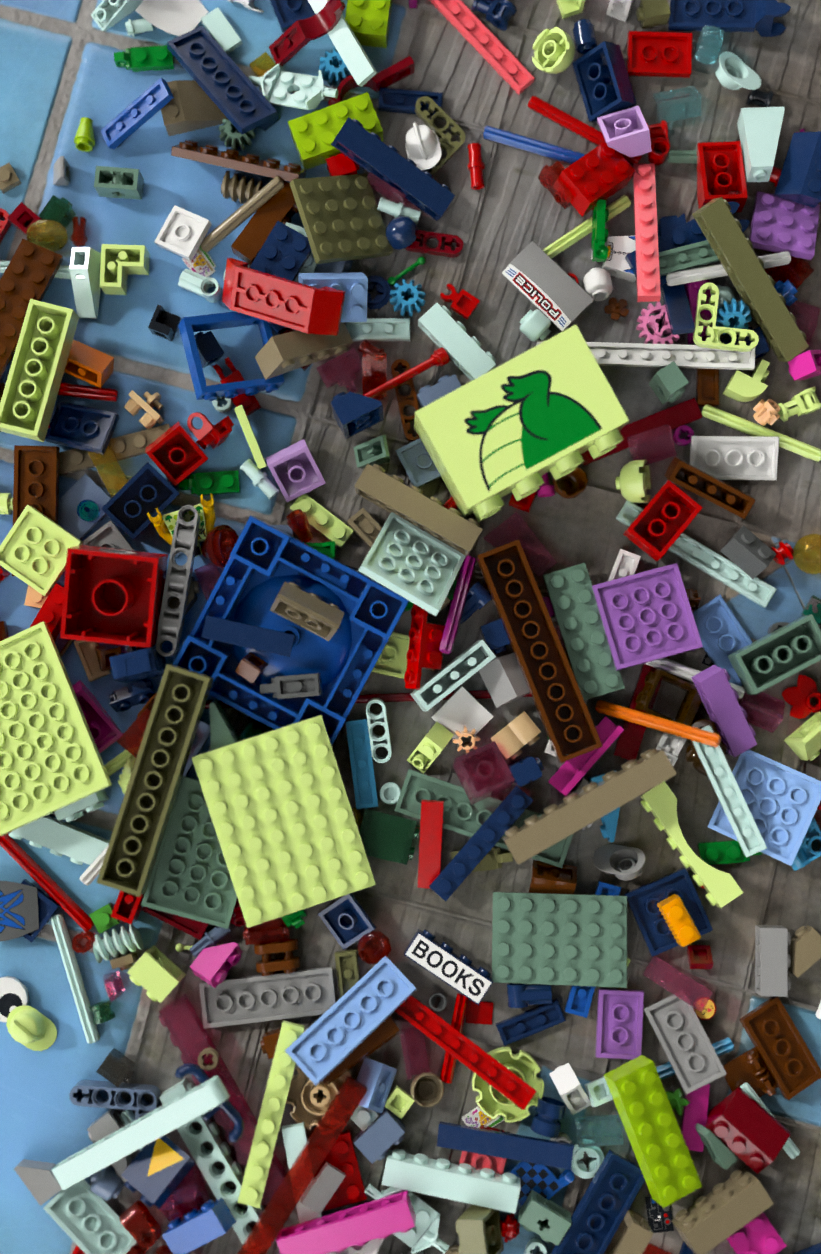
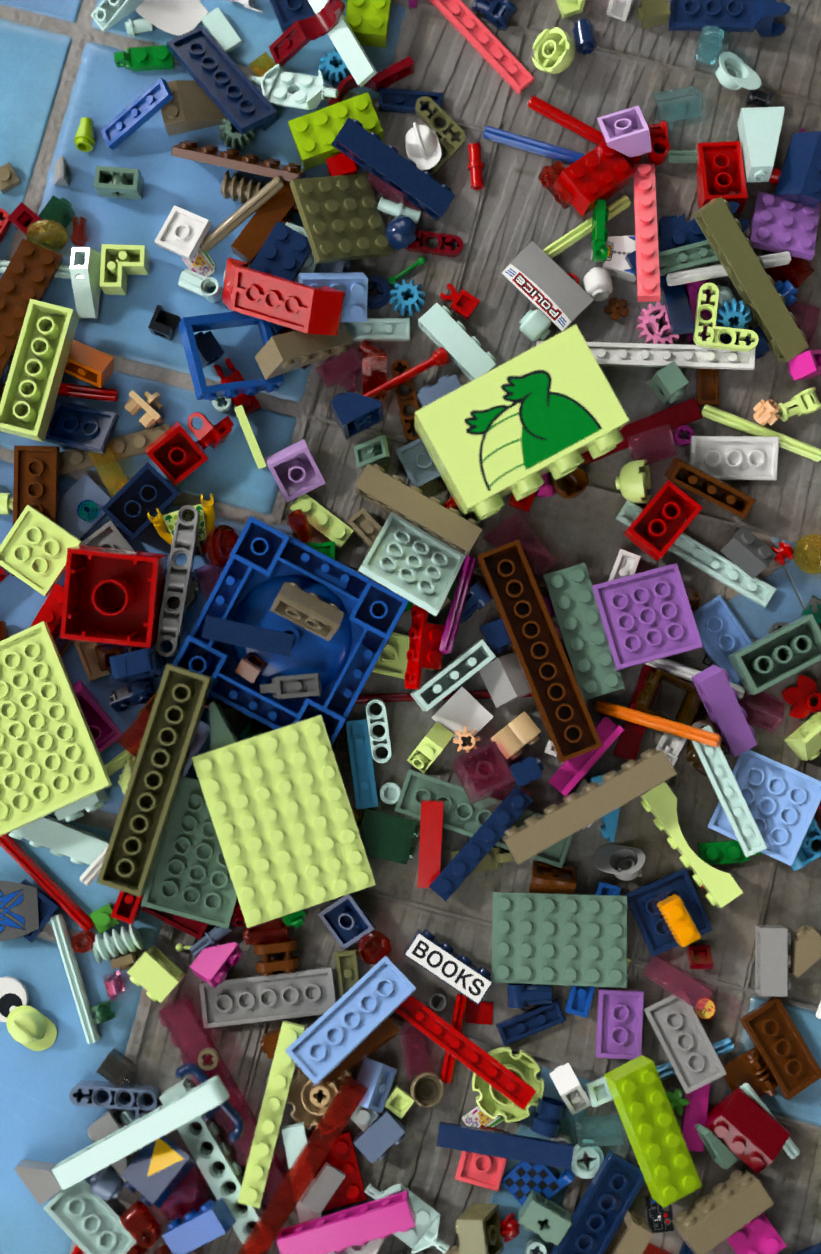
(34, 598): light nougat plate -> none
(212, 482): green hinge -> none
(259, 479): light aqua pin -> none
(451, 1180): light aqua brick -> none
(604, 81): dark blue slope -> none
(659, 54): red plate -> none
(746, 388): yellowish green brick -> none

